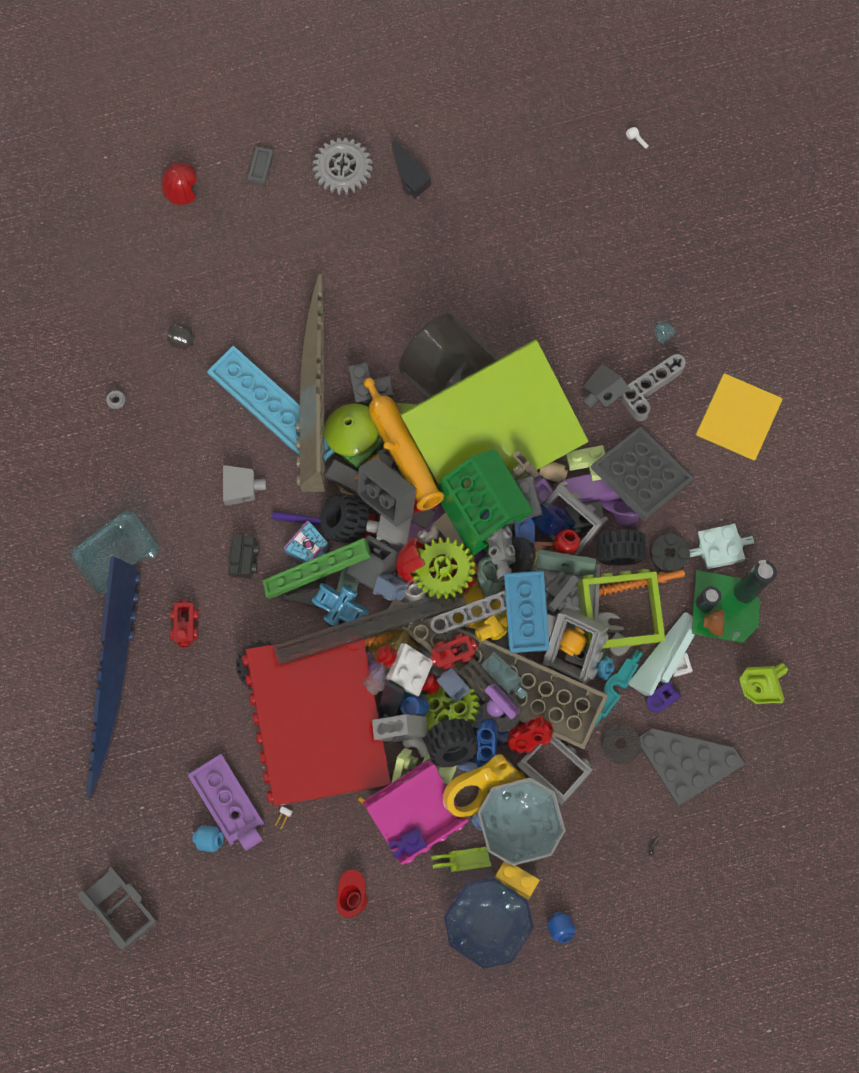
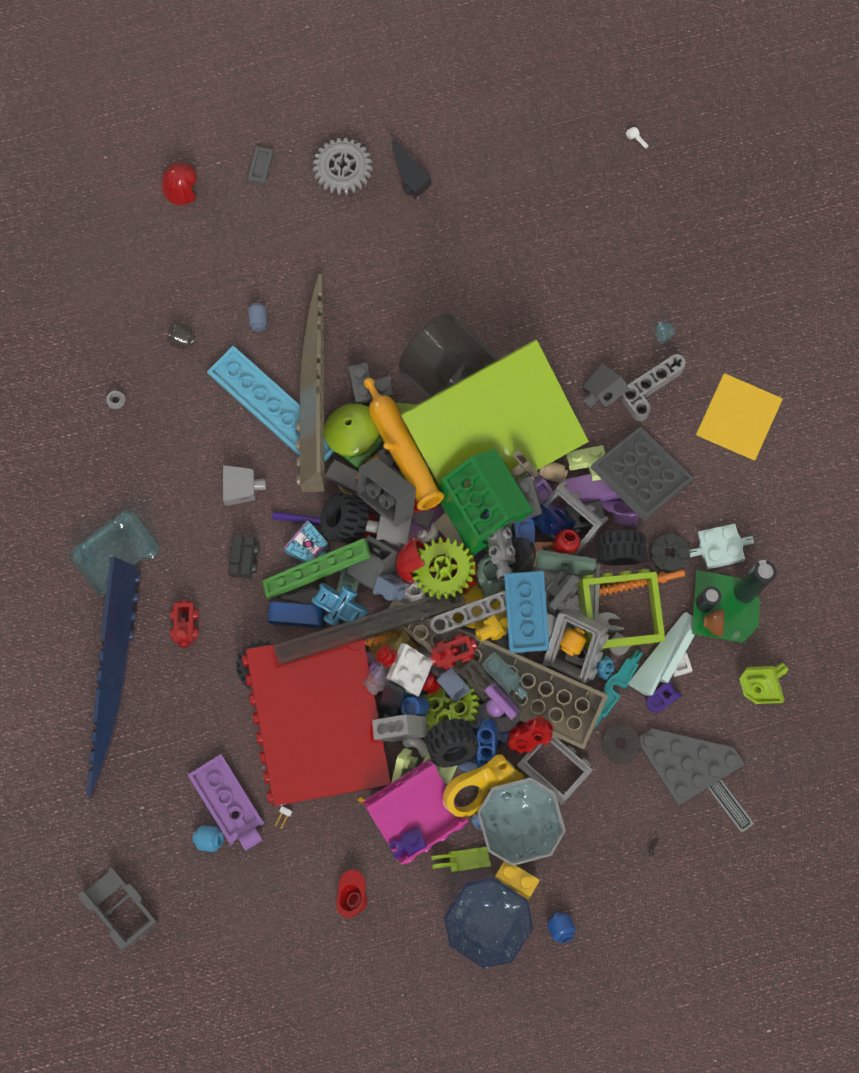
(257, 317): none -> sand blue brick
(296, 615): none -> blue beam
(731, 806): none -> sticker

